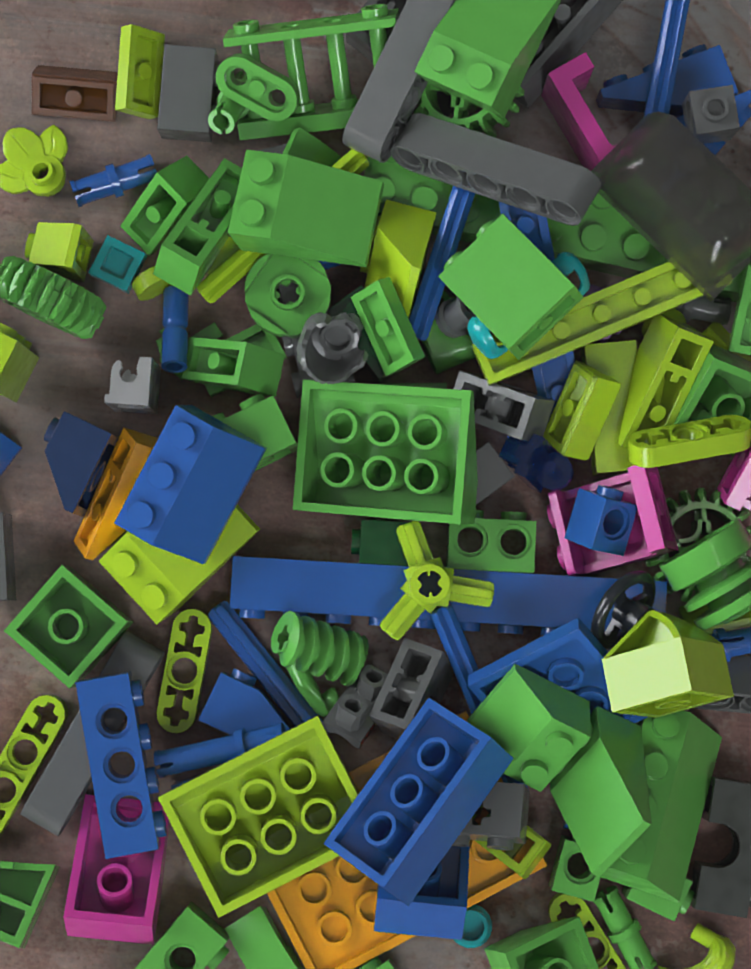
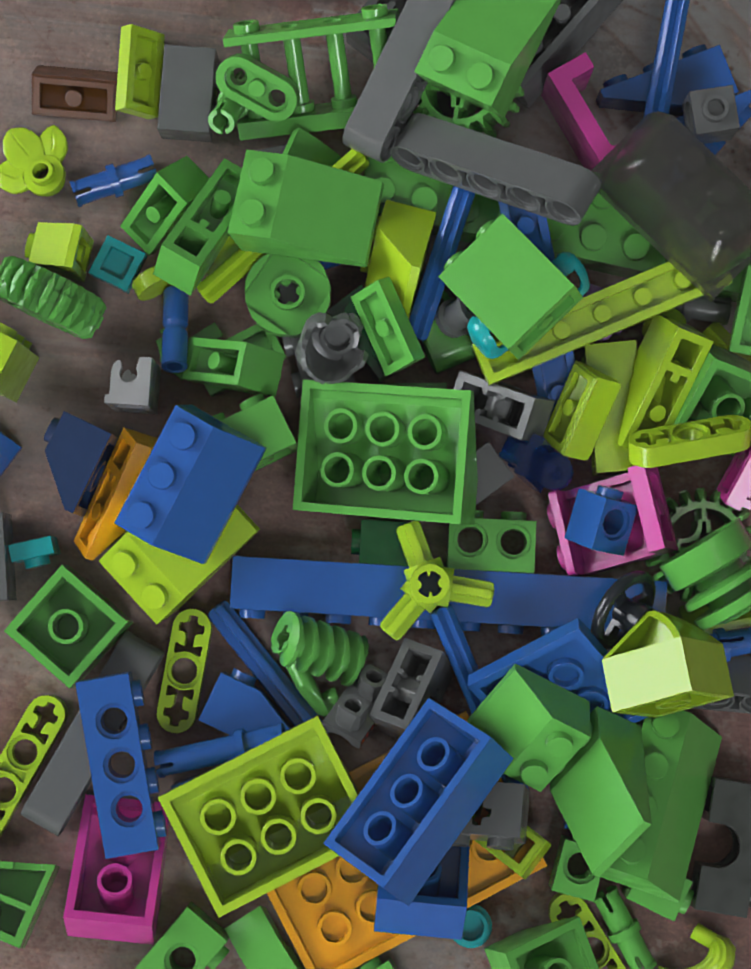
(34, 552): none -> teal plate

